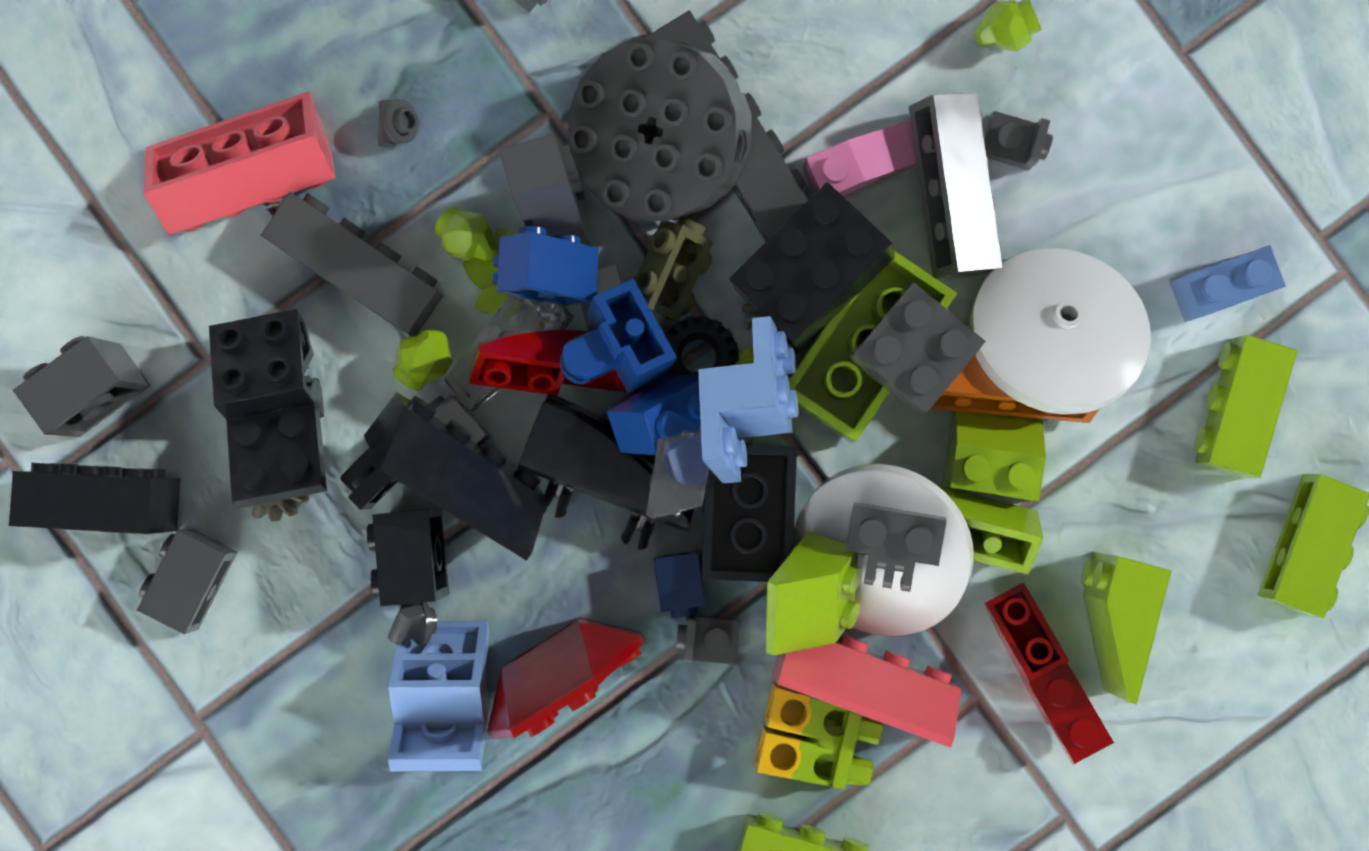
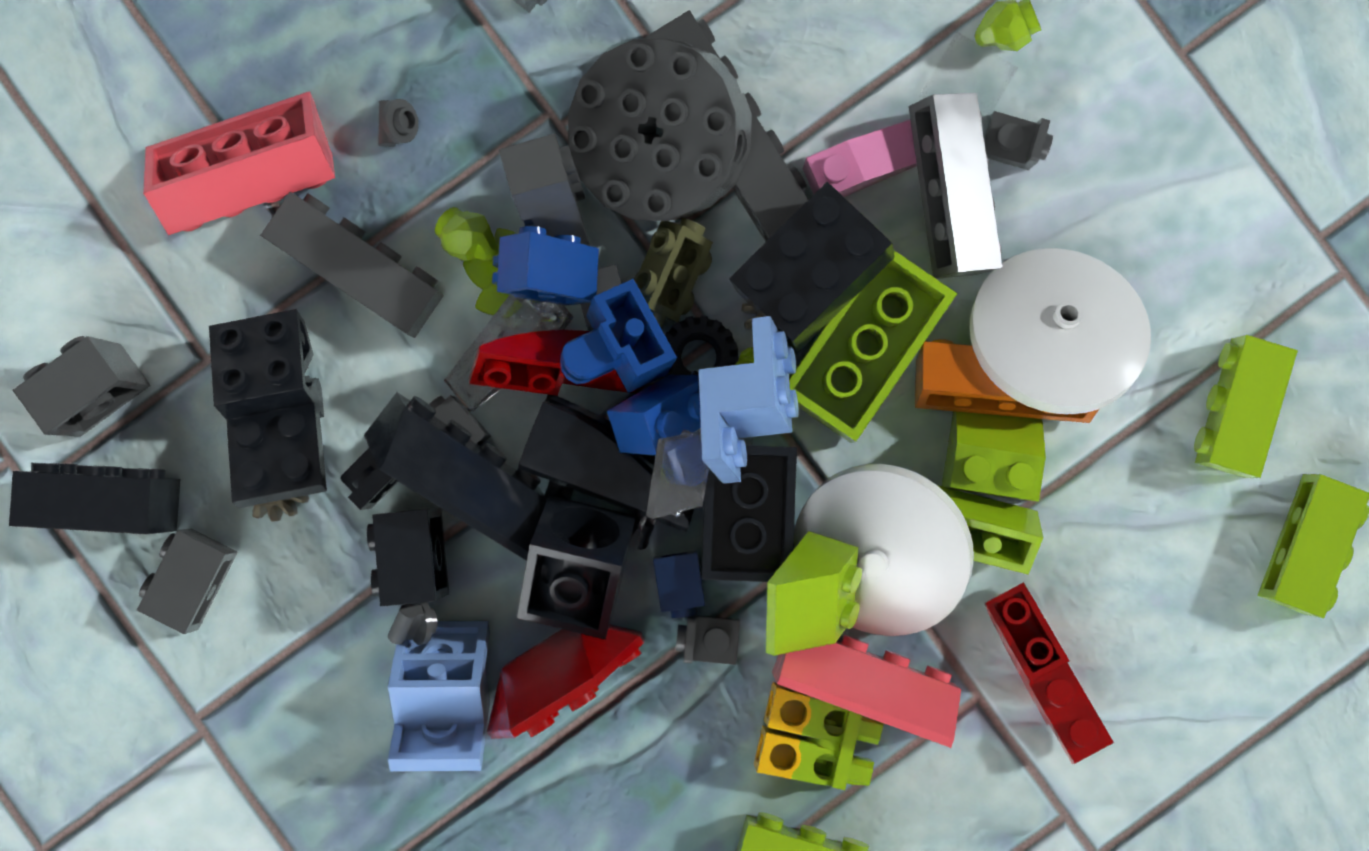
(422, 359): lime rock -> none
(575, 566): none -> black brick
(895, 541): dark grey hinge -> none
(917, 349): dark grey brick -> none
(1123, 616): lime slope -> none
(1227, 283): medium blue brick -> none

